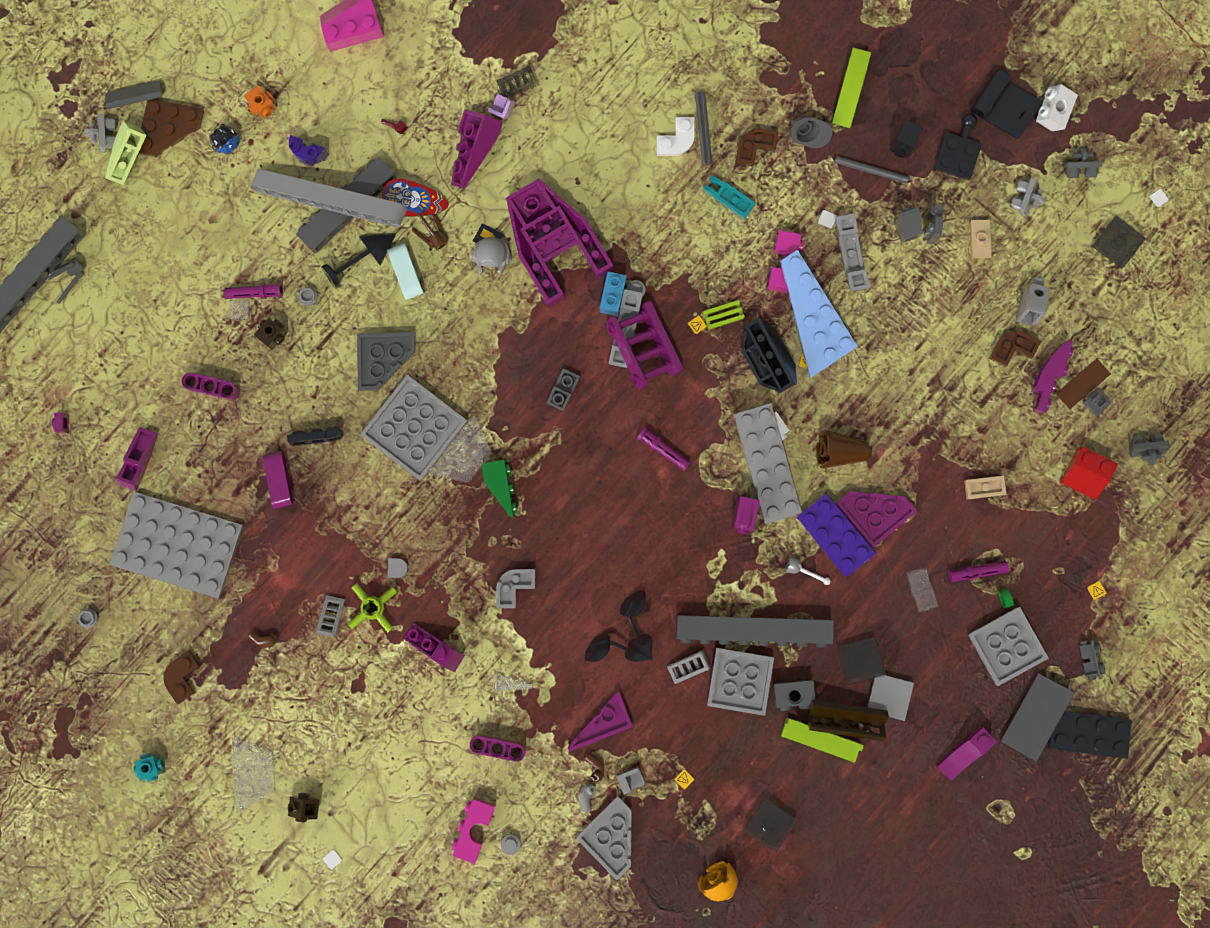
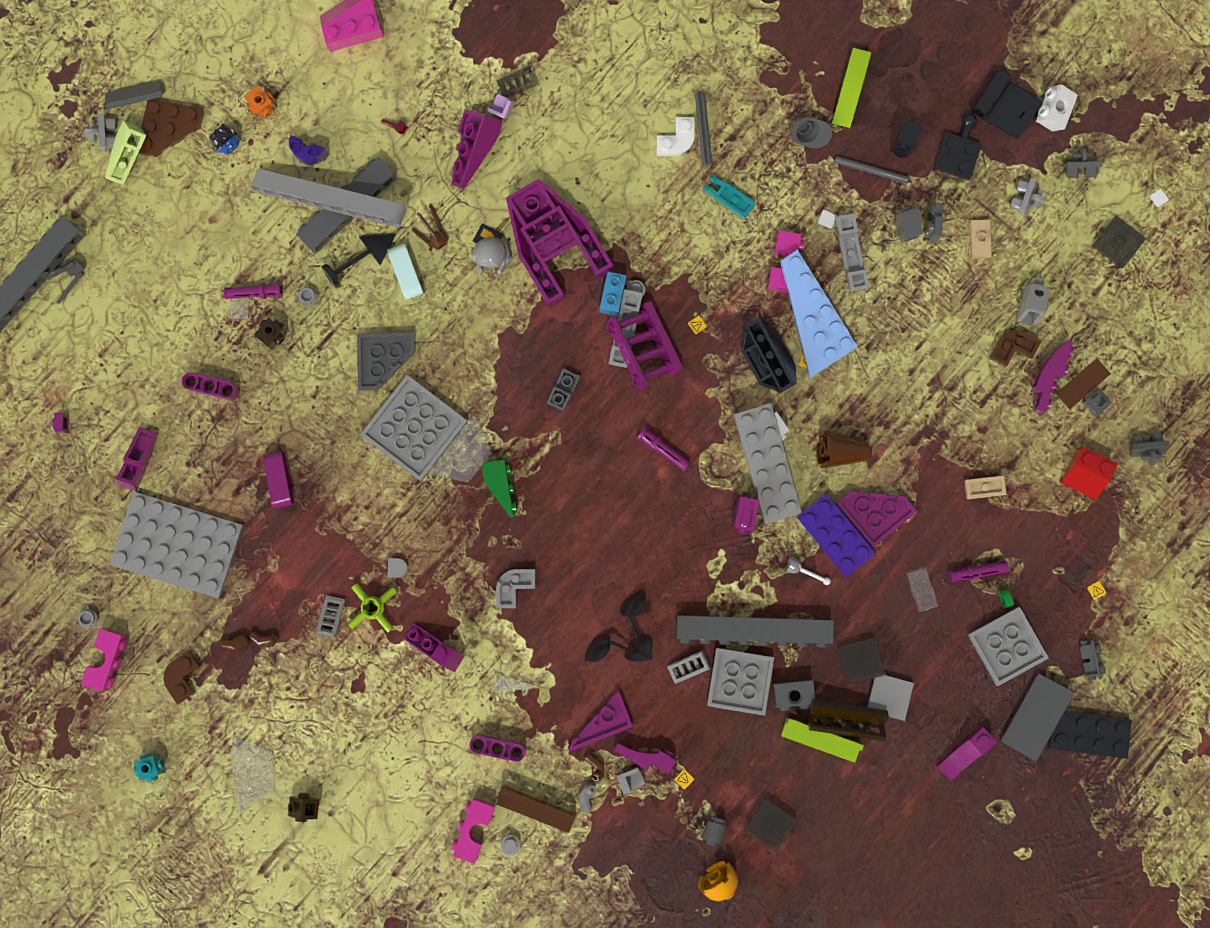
(112, 645): none -> dark pink arch
(236, 643): none -> reddish brown arm
(315, 436): black hinge -> none
(332, 859): white sticker -> none
(414, 197): shield -> none
(536, 809): none -> reddish brown fence
(610, 837): light grey plate -> none
(662, 759): none -> magenta slope
(714, 831): none -> dark grey brick
(739, 310): lime tile -> none
(754, 140): reddish brown plate -> none

